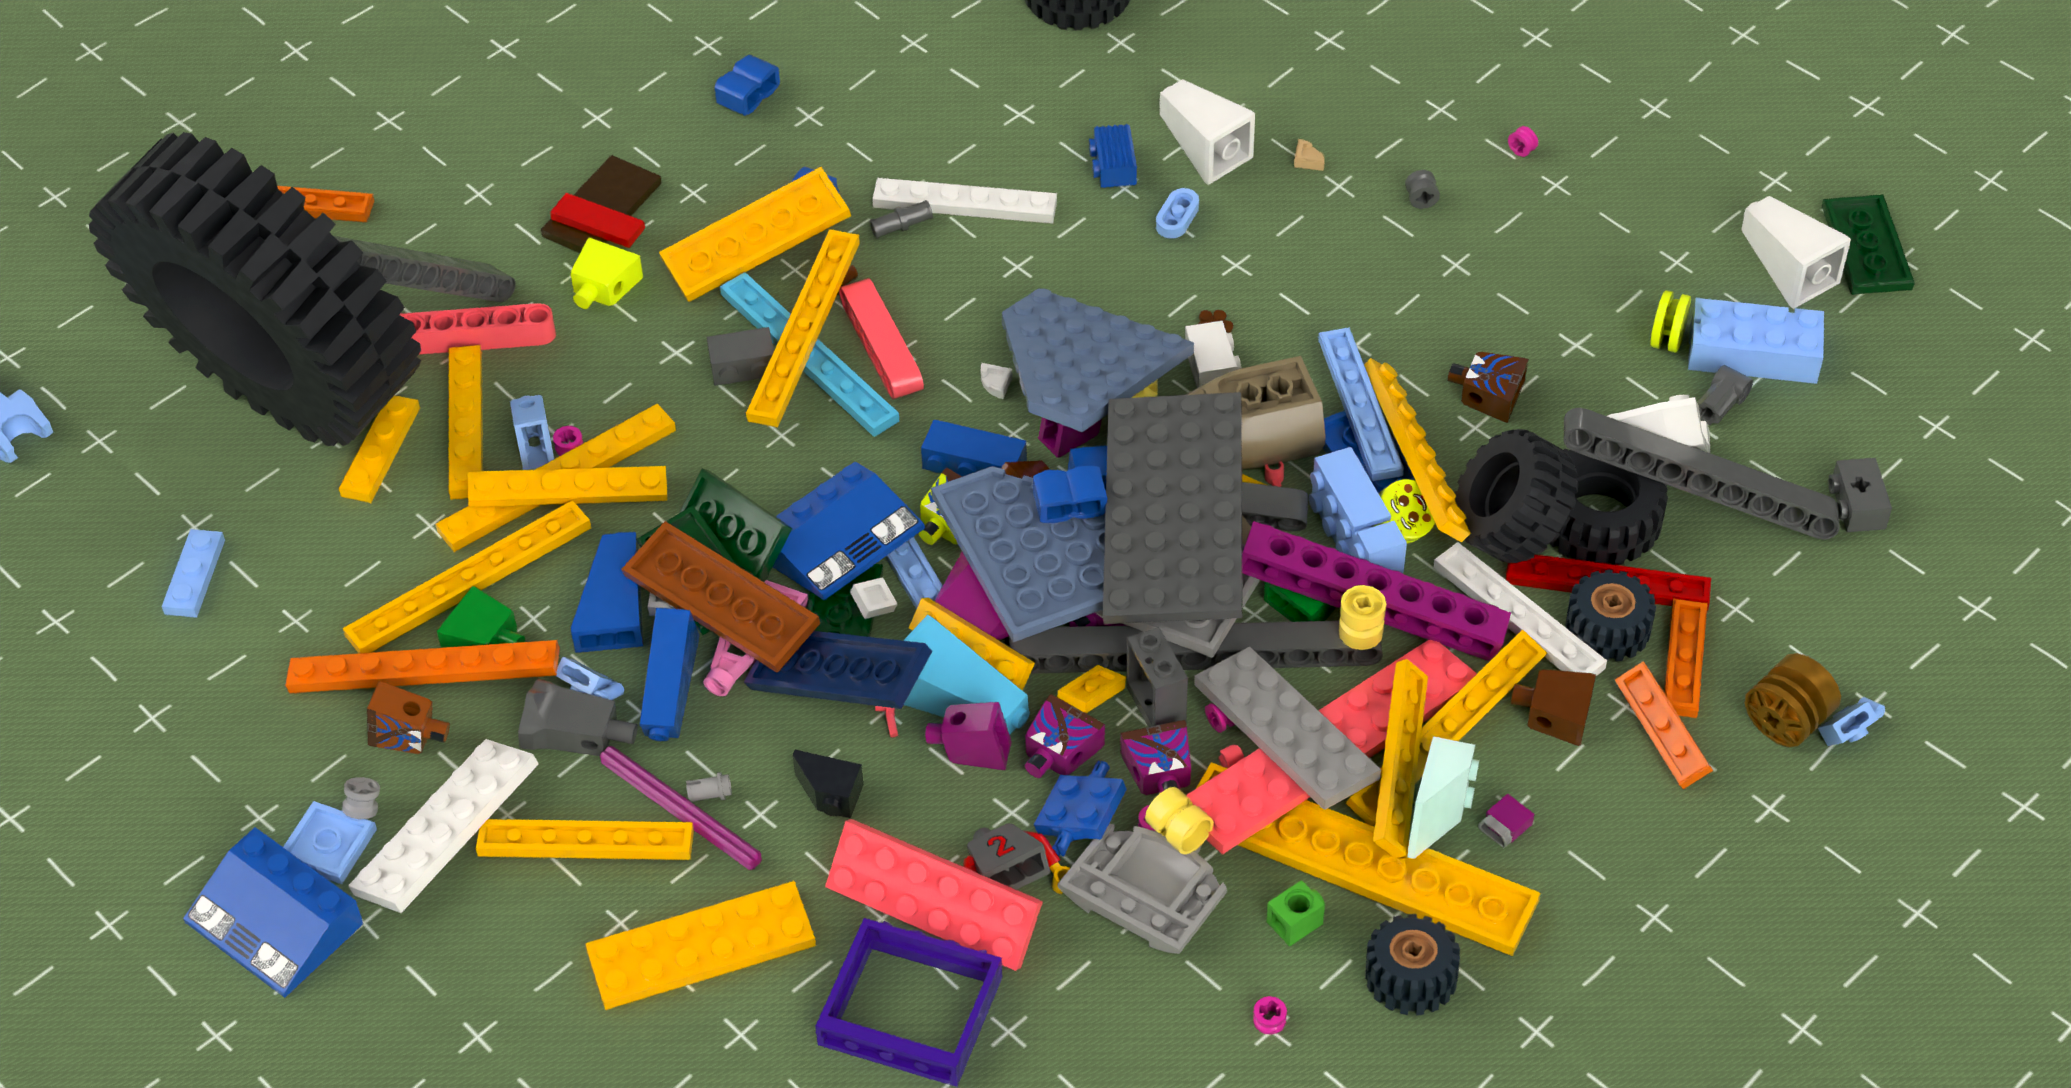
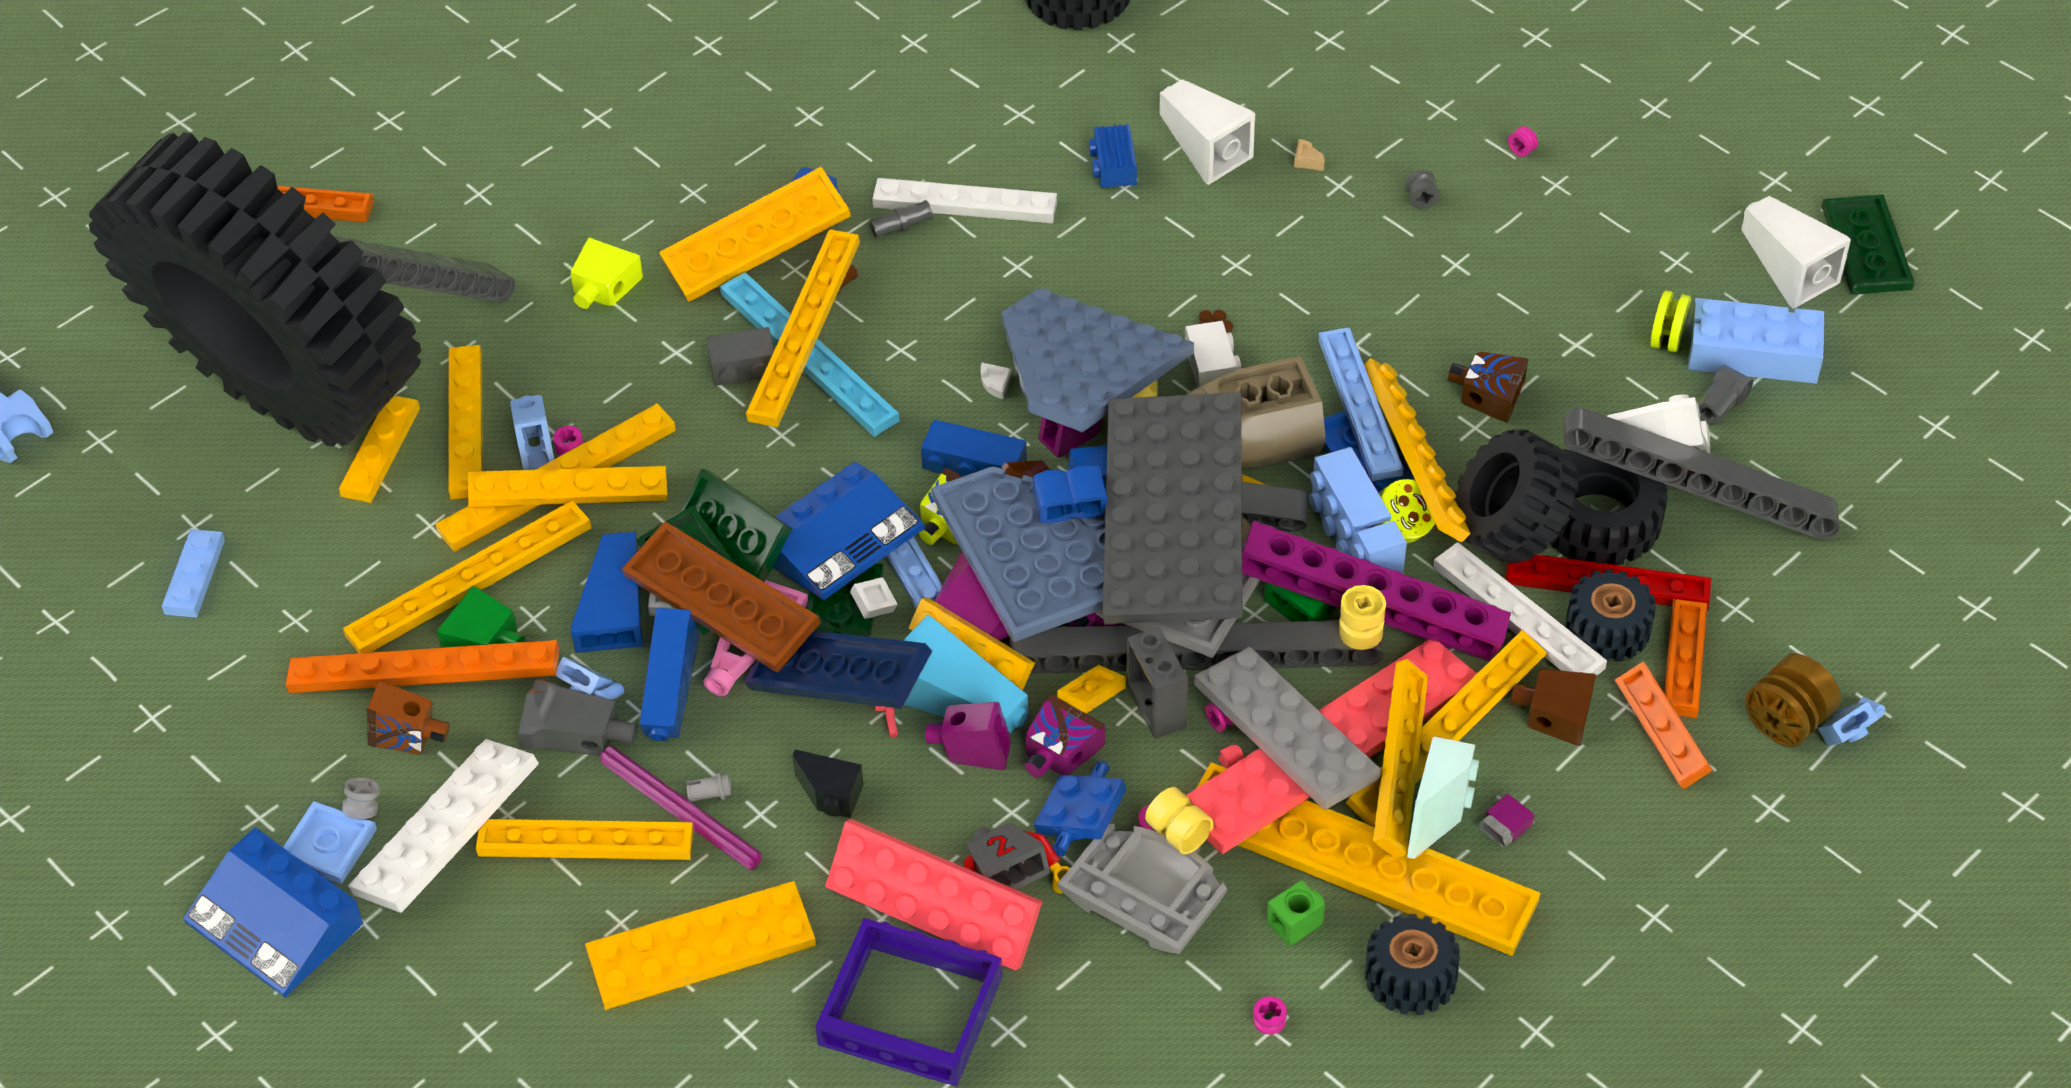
(484, 326): coral beam -> none
(597, 220): red tile -> none
(614, 186): dark brown tile -> none
(747, 84): blue brick -> none
(881, 338): coral beam -> none
(1158, 756): torso -> none
(1177, 213): light blue plate -> none
(1276, 476): coral hand -> none
(1860, 494): dark grey brick -> none

